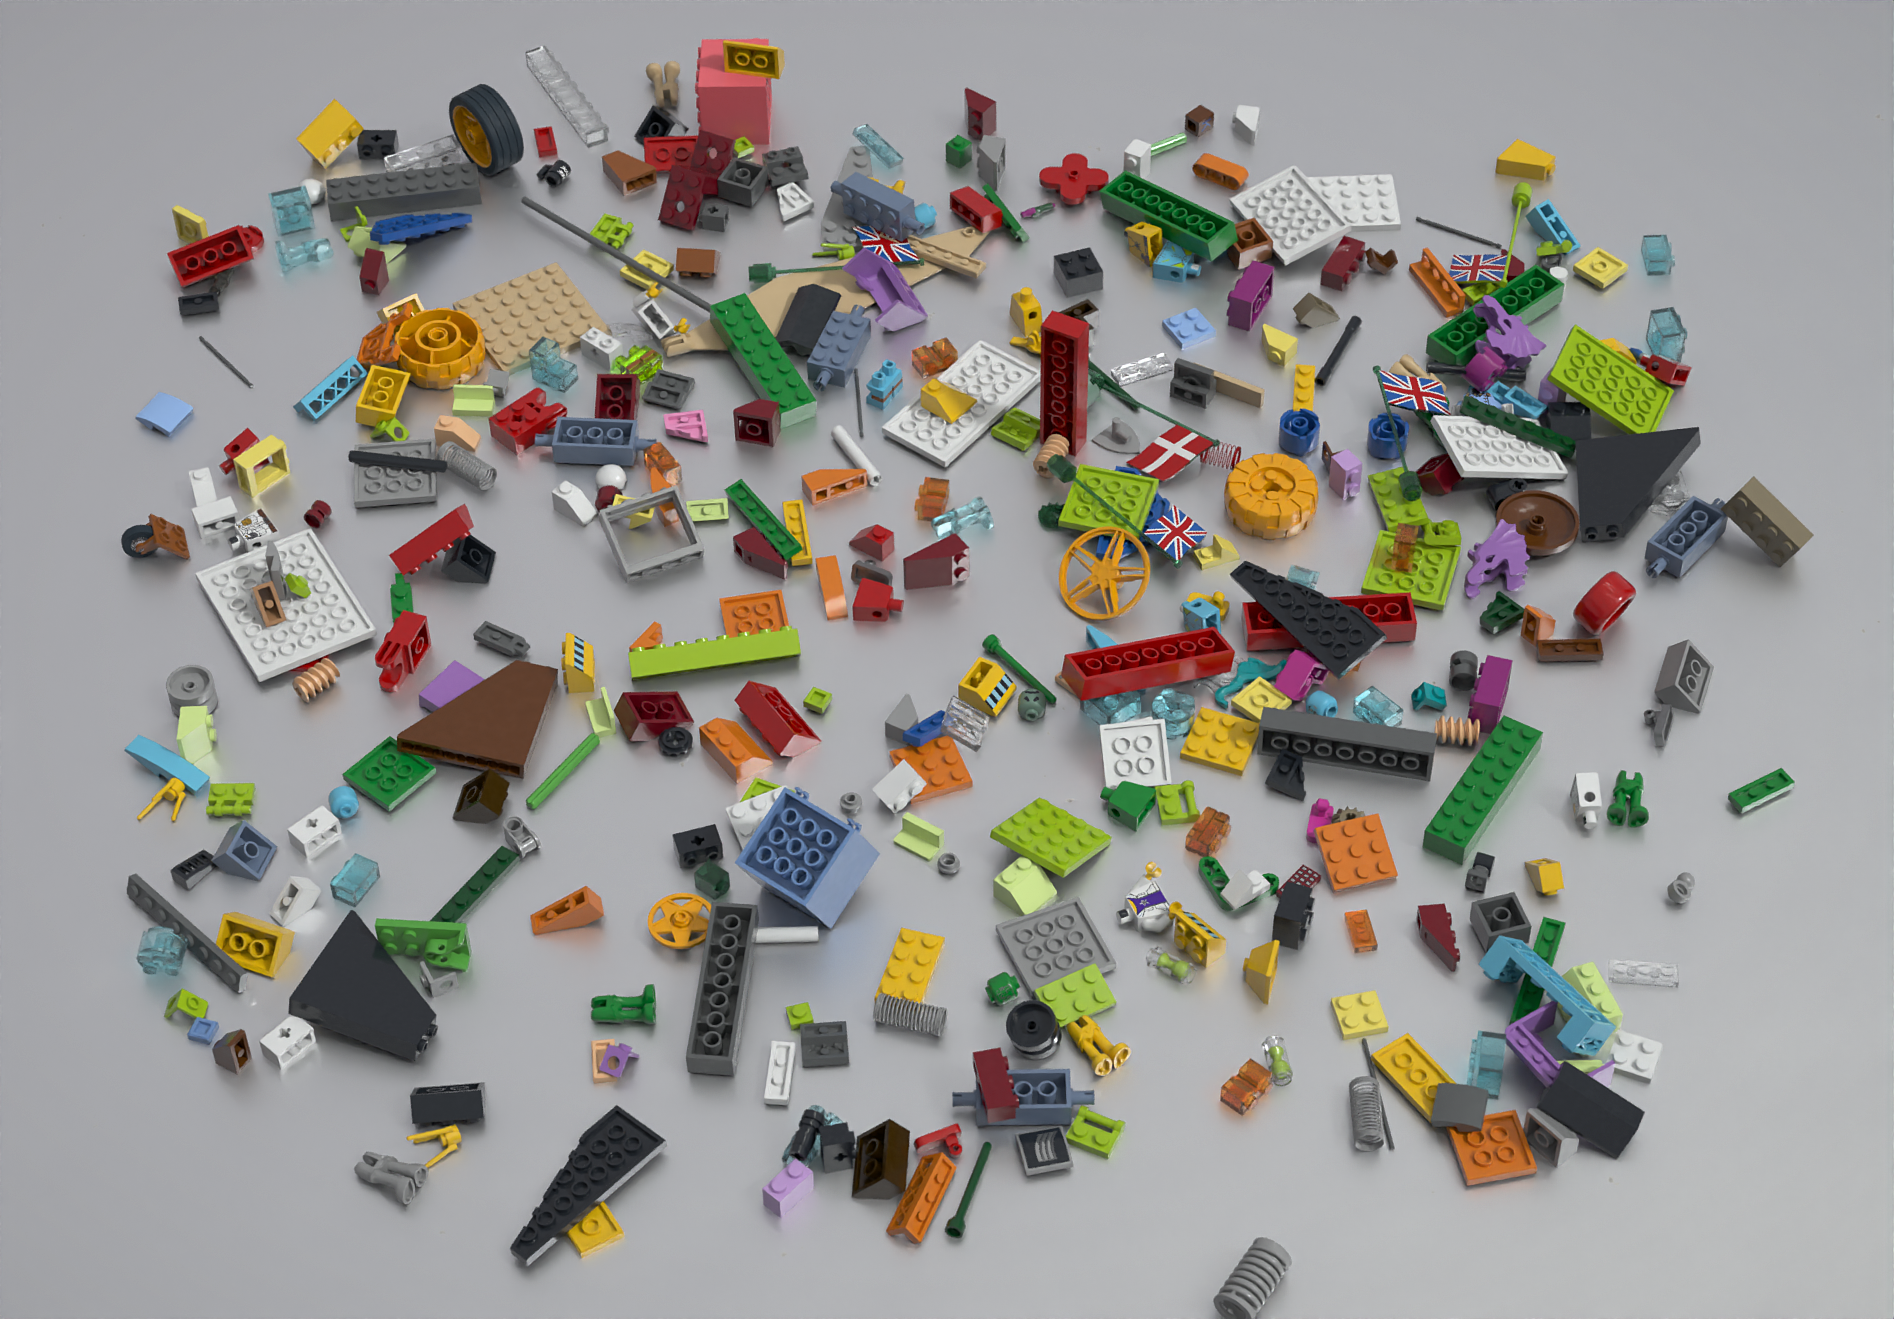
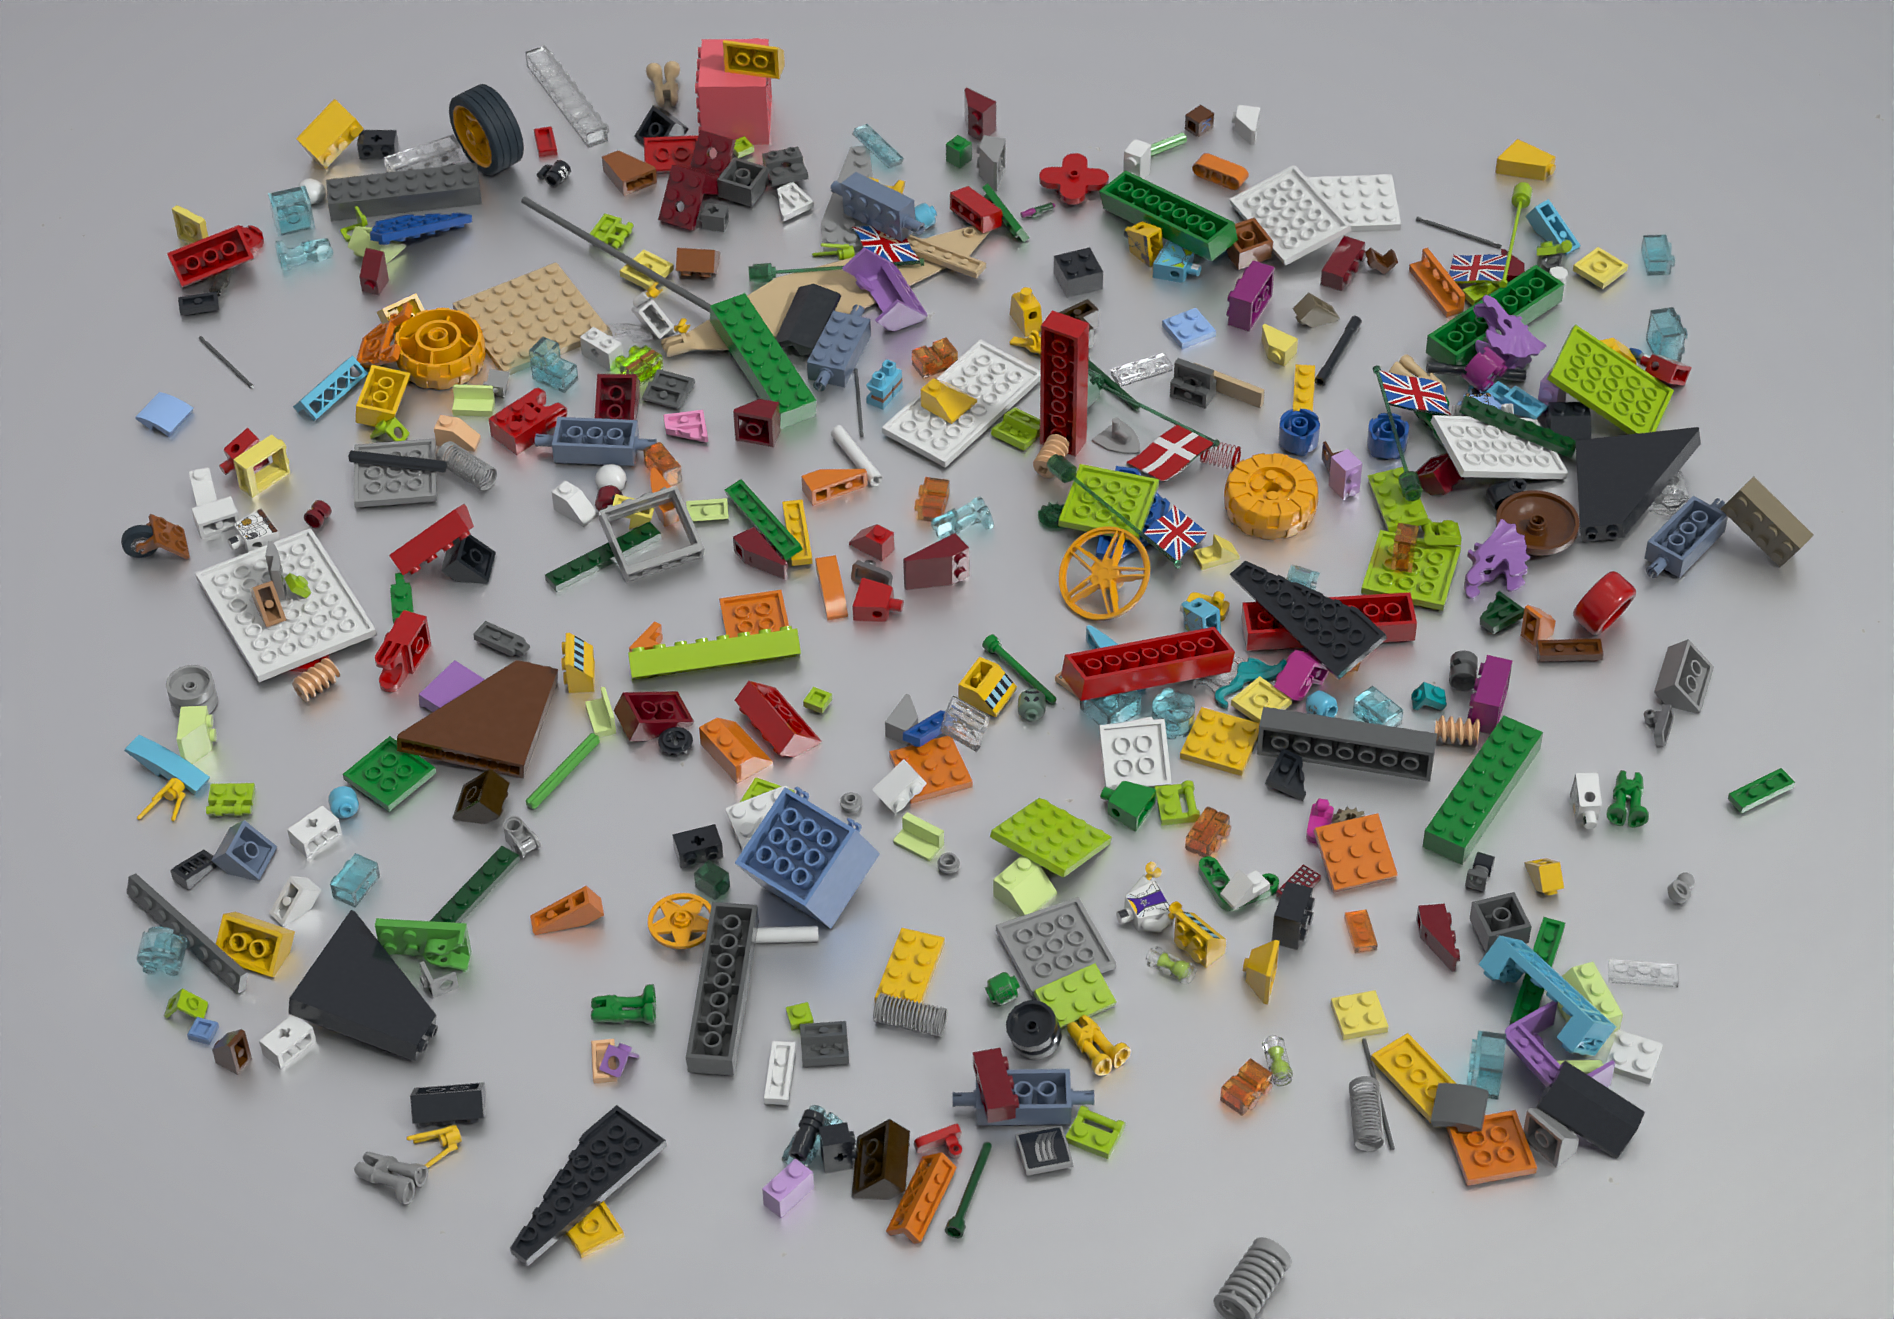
(602, 557): none -> dark green plate

